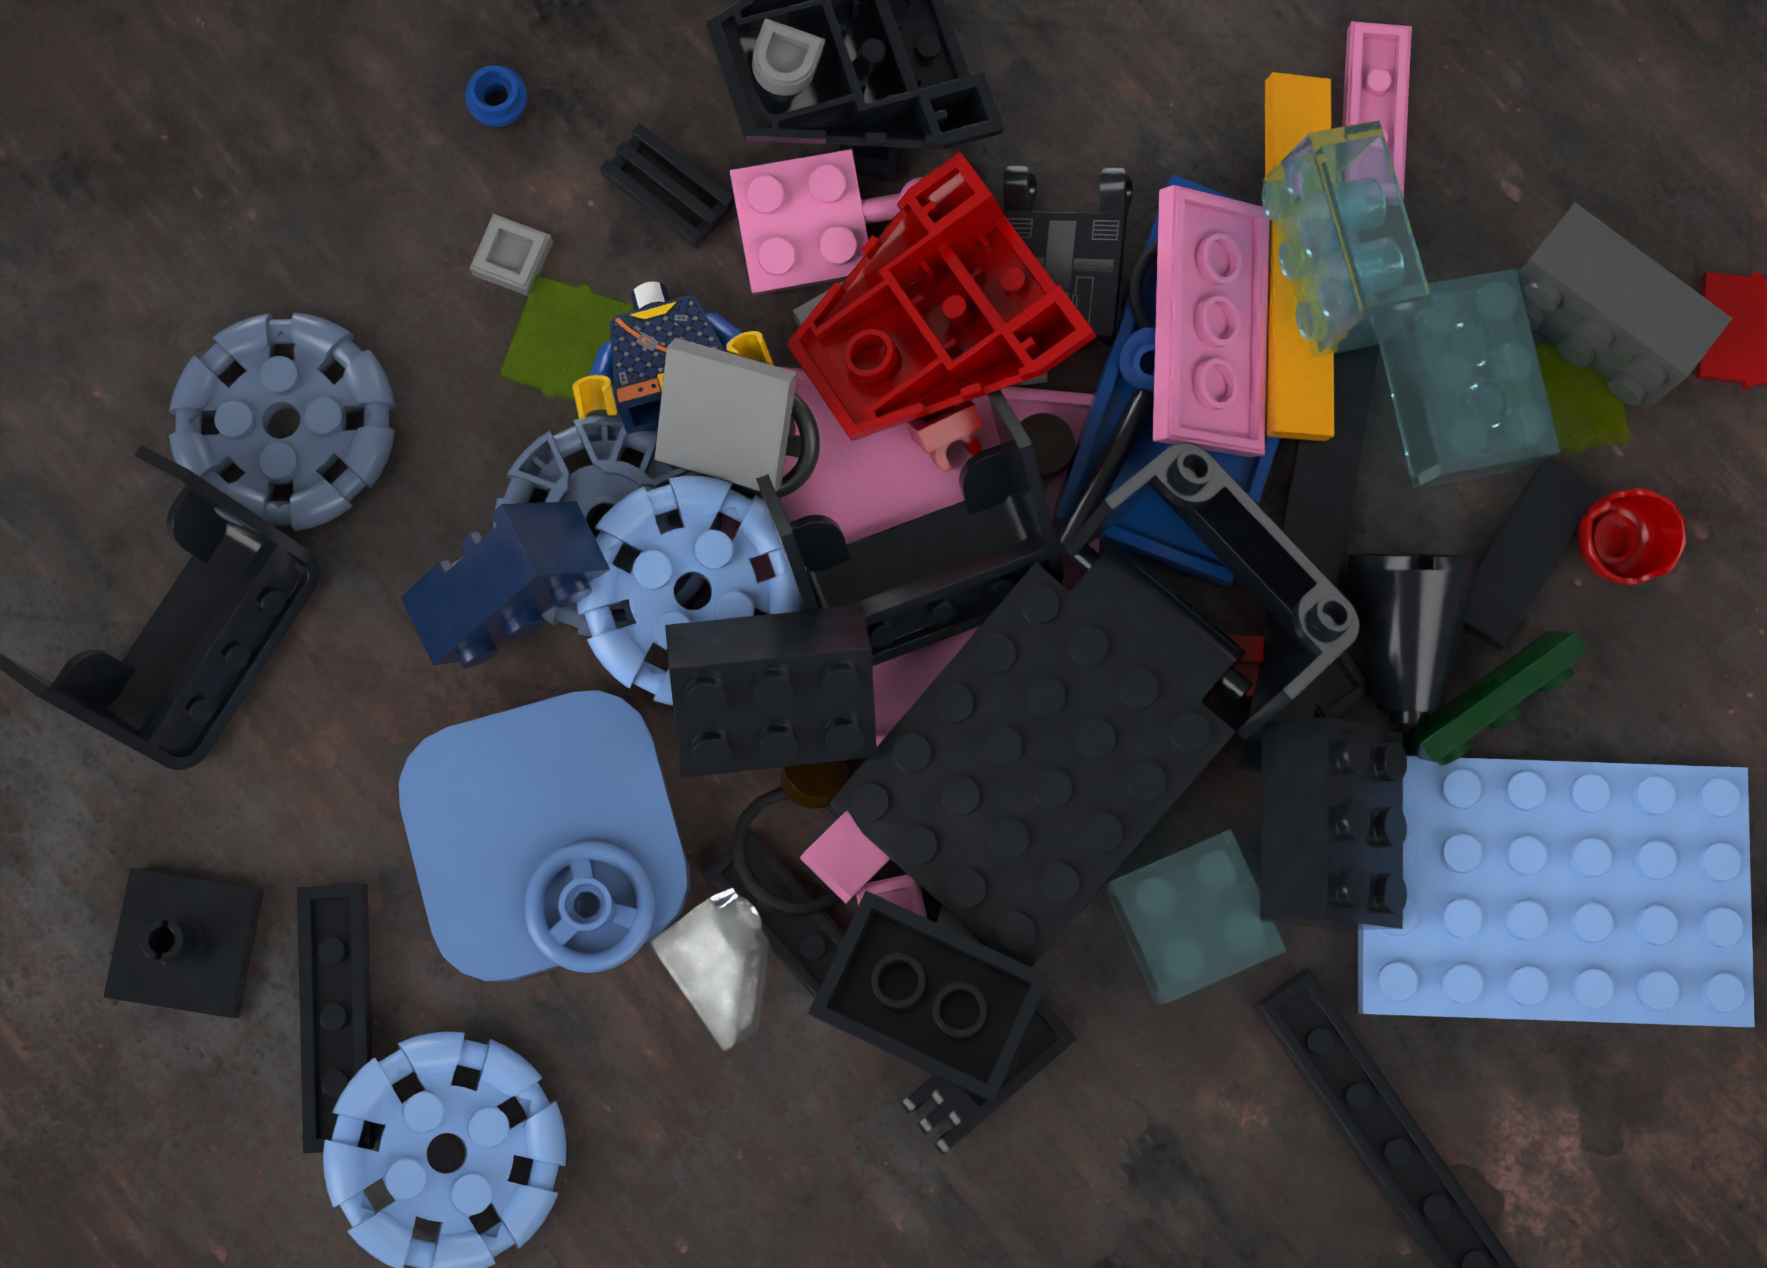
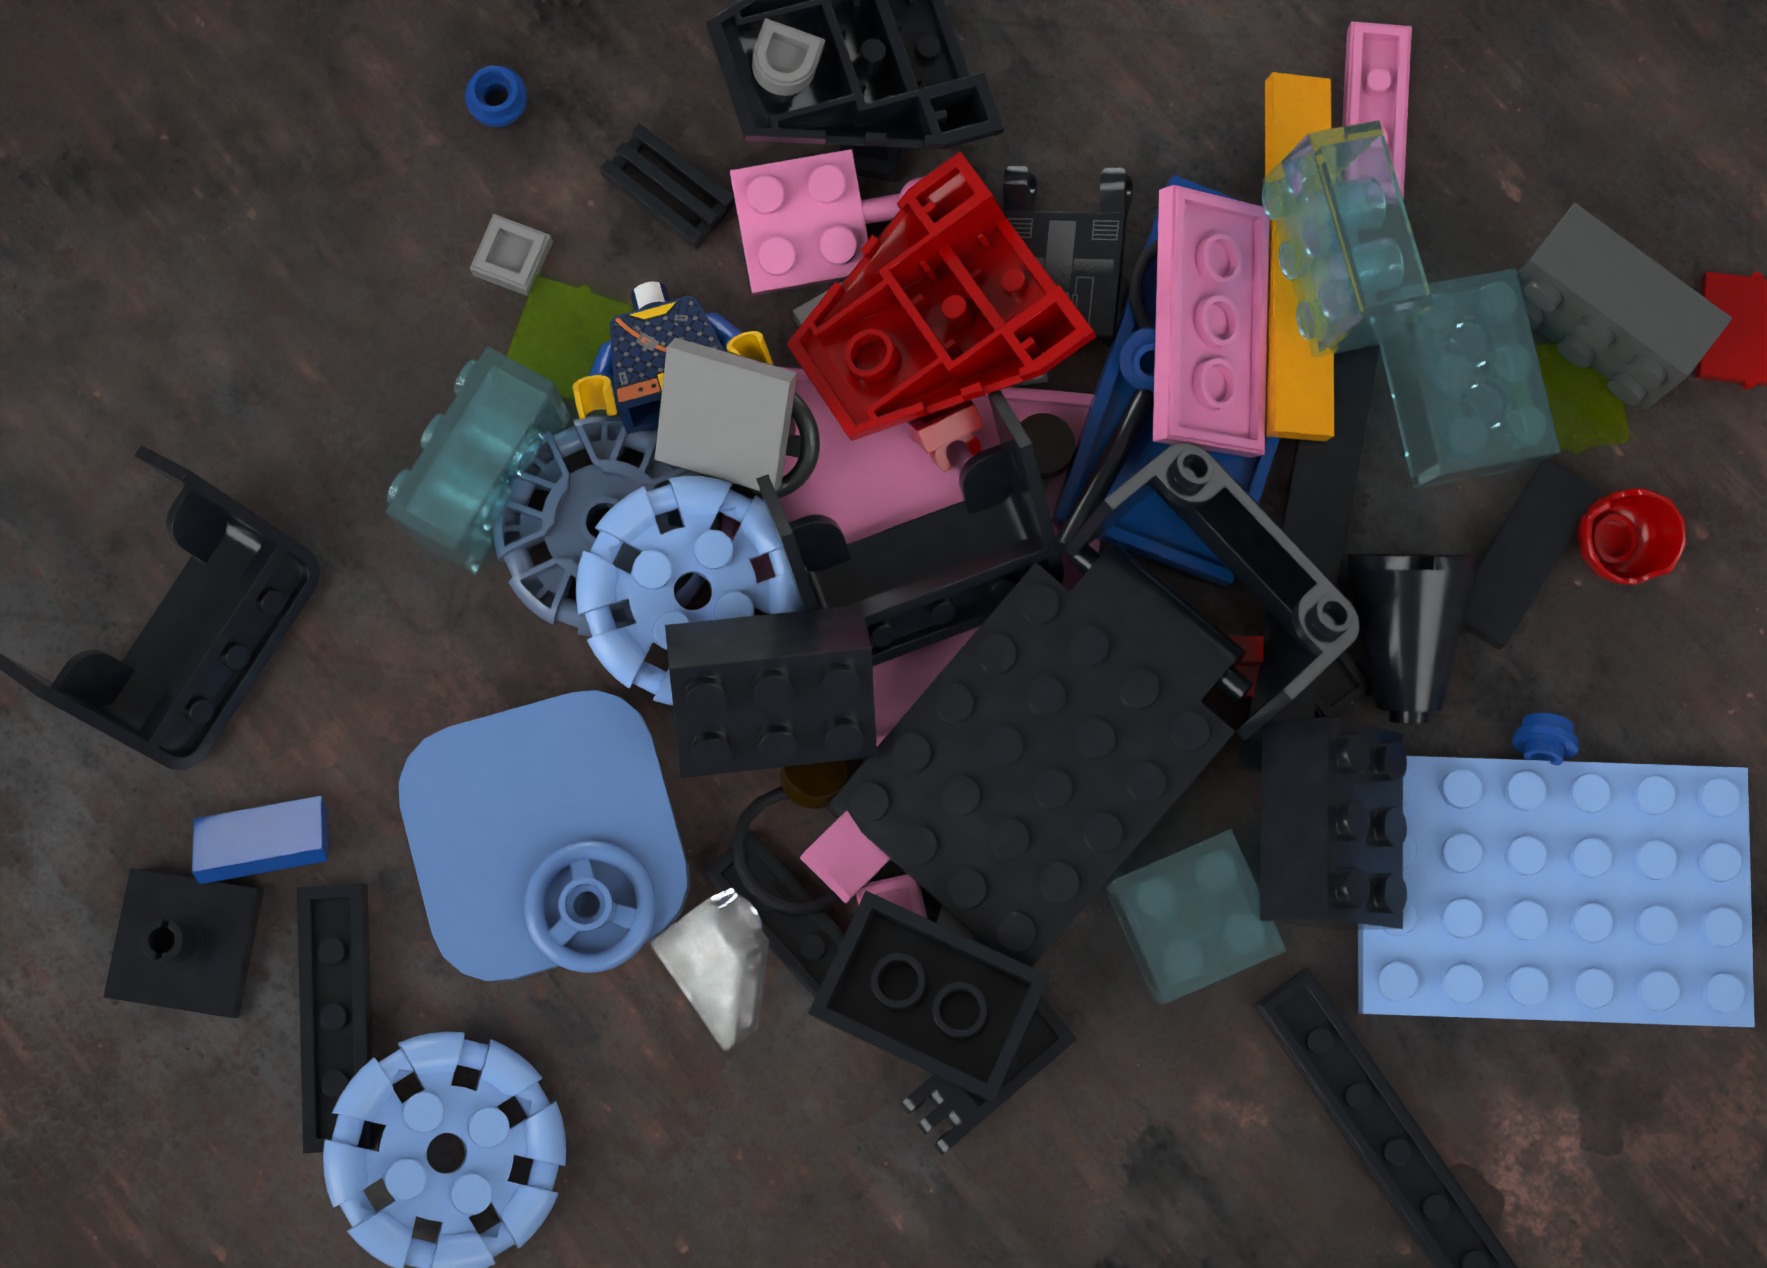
(260, 840): none -> tile
(278, 384): sand blue plate -> none
(461, 474): none -> clear light blue brick
(505, 581): dark blue wedge -> none
(1495, 697): dark green tile -> none
(1546, 738): none -> blue plate

